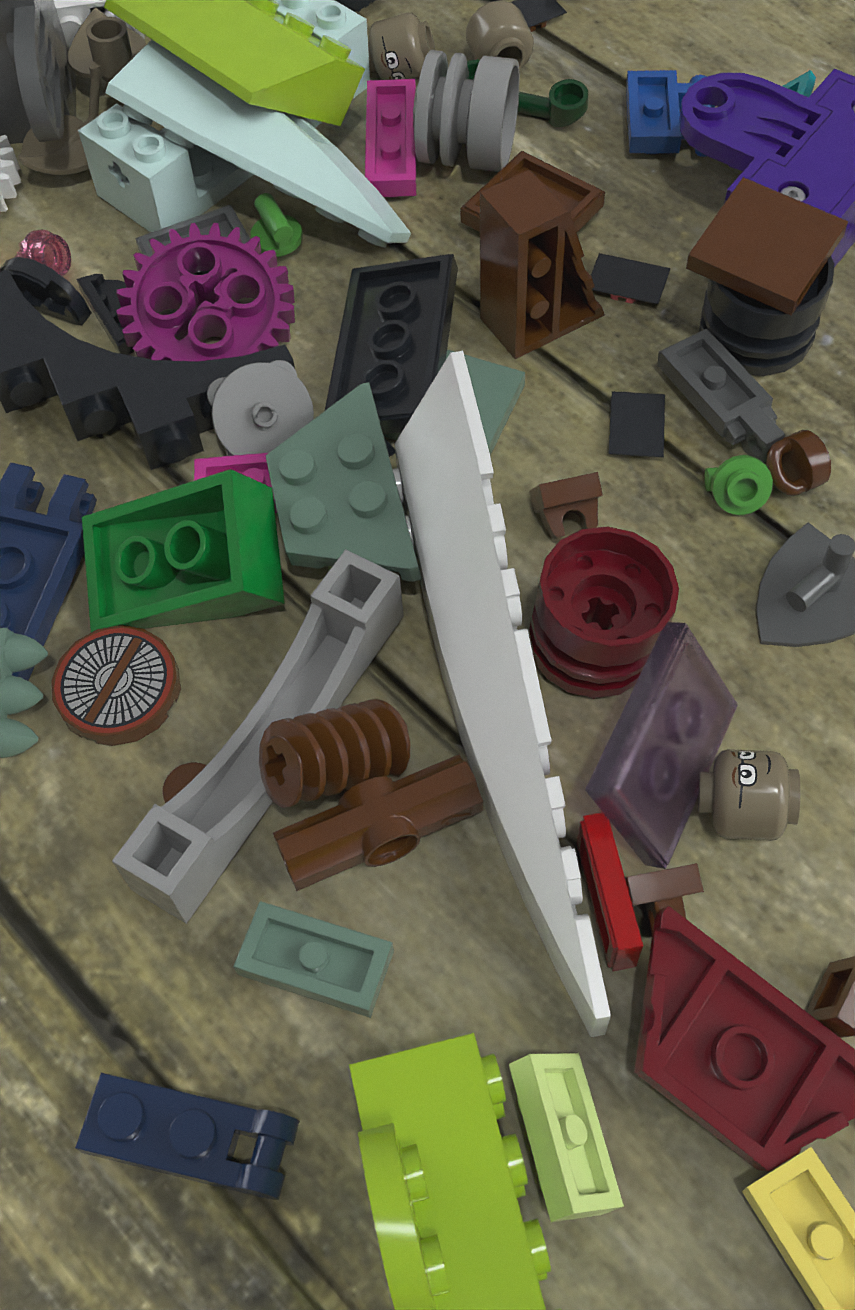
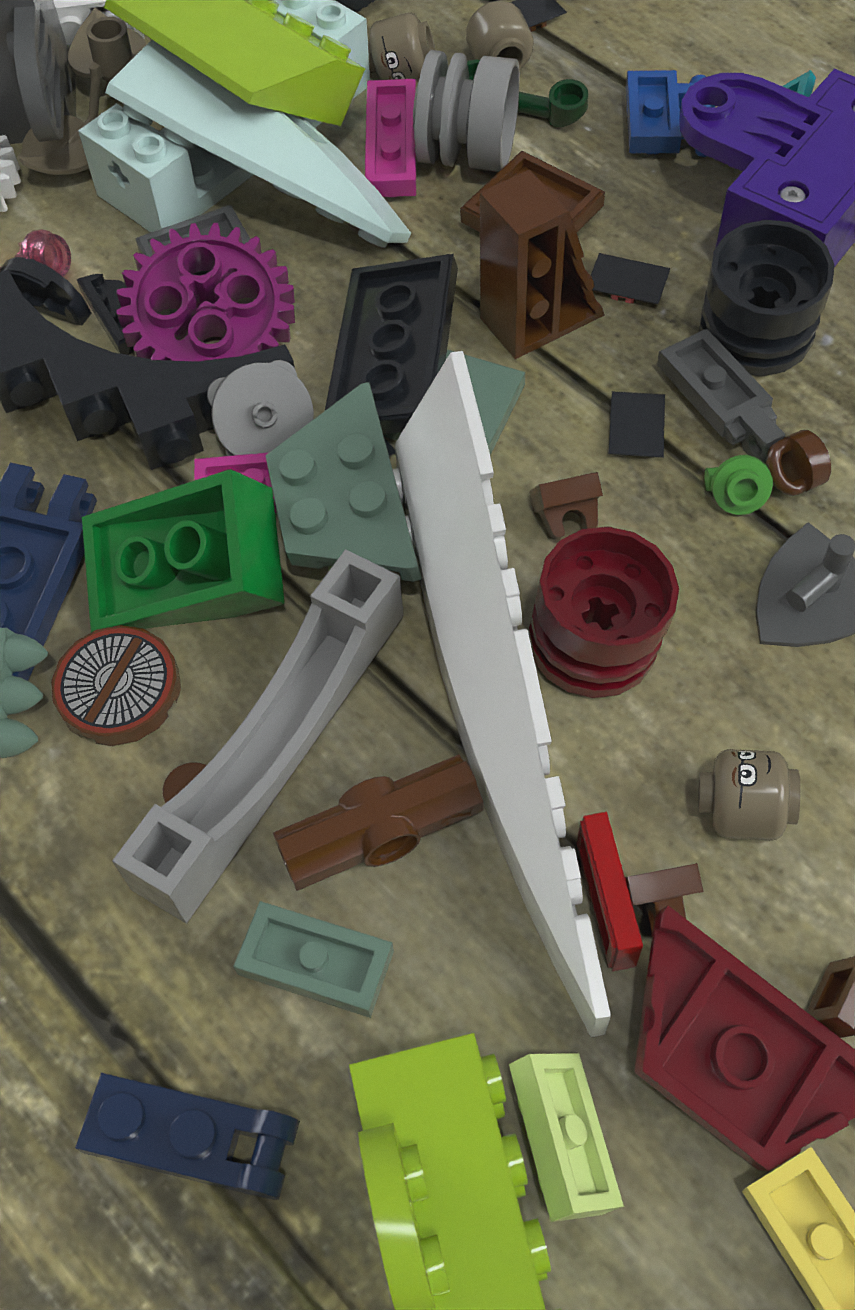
(275, 228): bright green plate -> none
(332, 751): reddish brown piece -> none
(661, 745): clear purple tile -> none
(766, 245): reddish brown tile -> none

